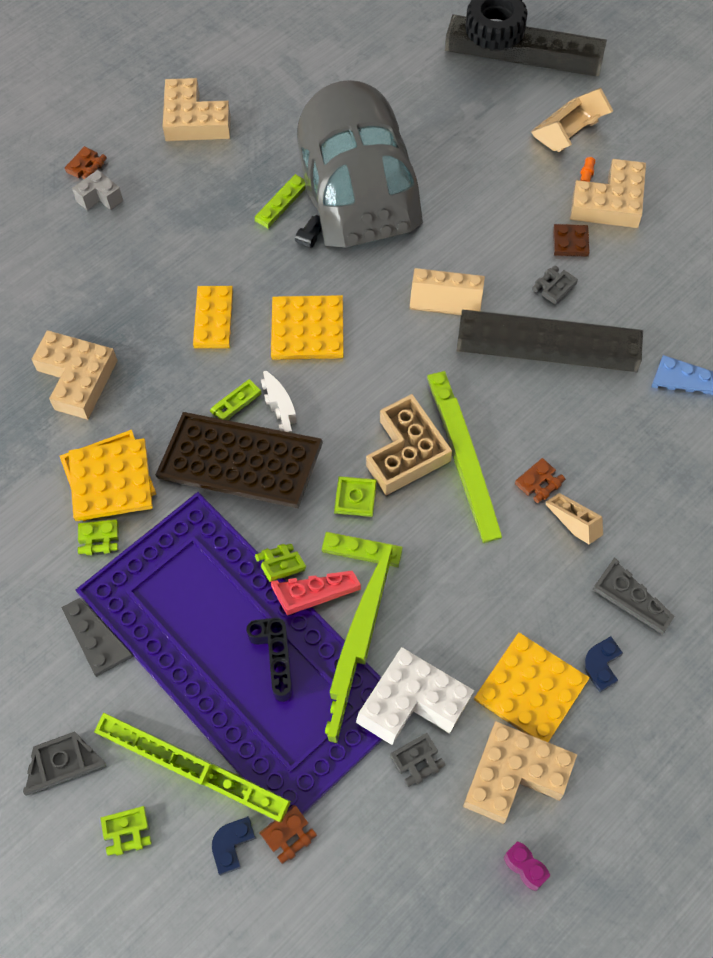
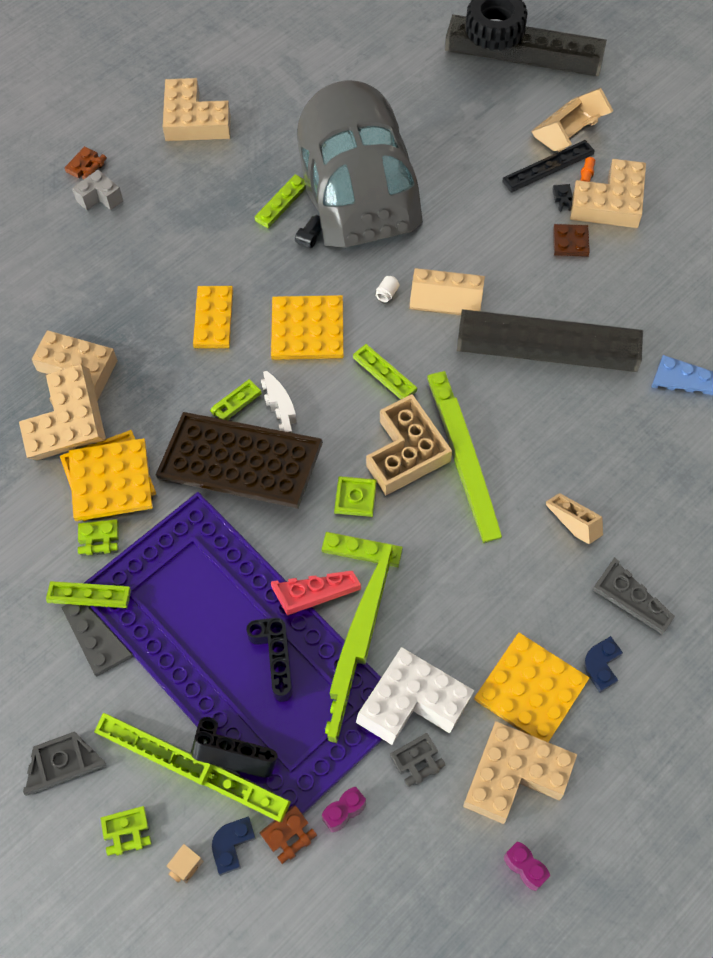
(73, 422): none -> tan brick
(88, 594): none -> lime plate
(184, 864): none -> tan brick
(230, 752): none -> black beam
(282, 566): lime plate -> none
(349, 806): none -> magenta brick
(384, 372): none -> lime plate
(387, 288): none -> white brick
(538, 475): dark orange plate -> none
(548, 166): none -> black tile
(558, 288): dark grey plate -> none
(563, 195): none -> black plate

